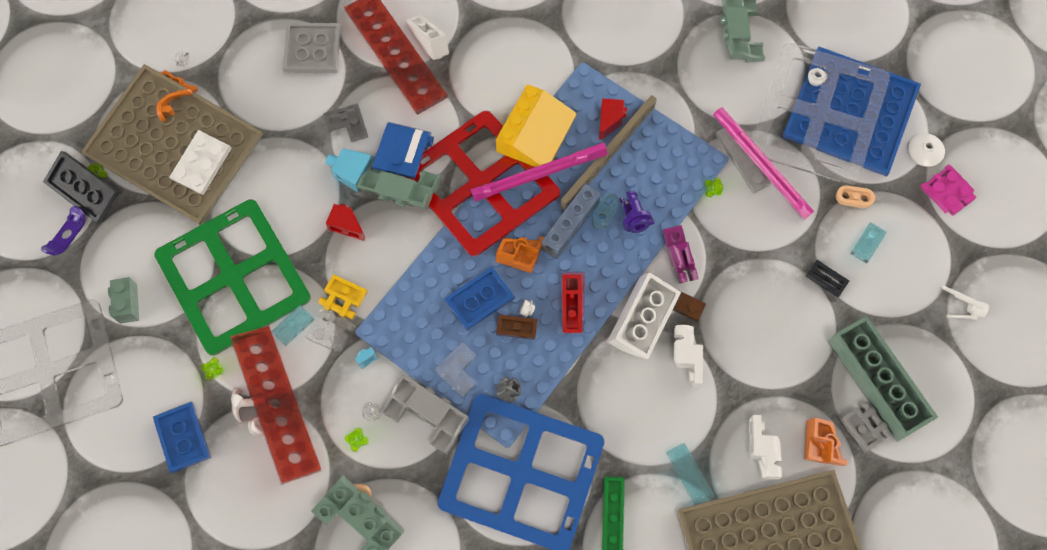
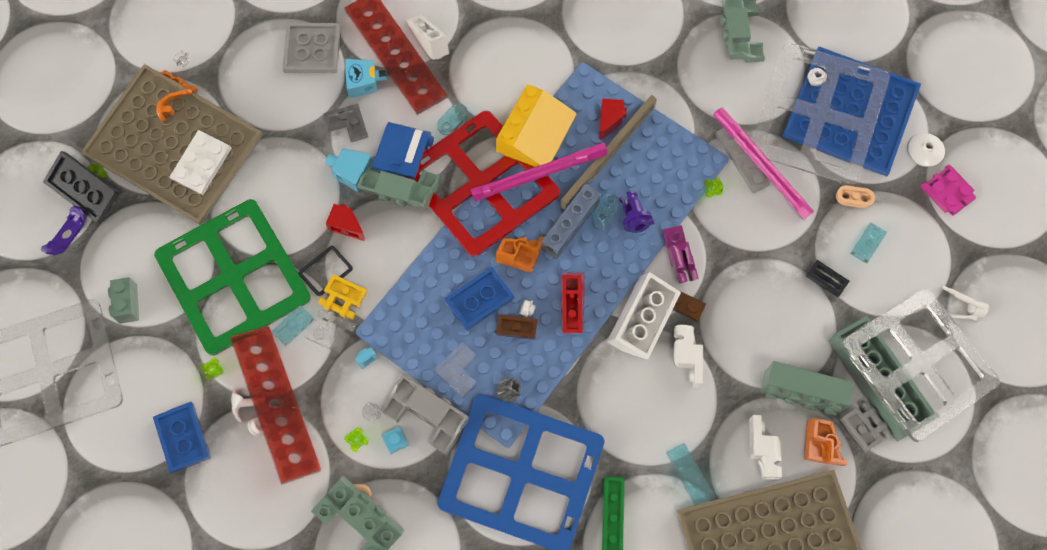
(315, 260): none -> black piece
(362, 77): none -> medium azure torso
(395, 440): none -> medium azure plate
(450, 119): none -> clear light blue plate
(806, 388): none -> sand green brick
(920, 363): none -> clear window

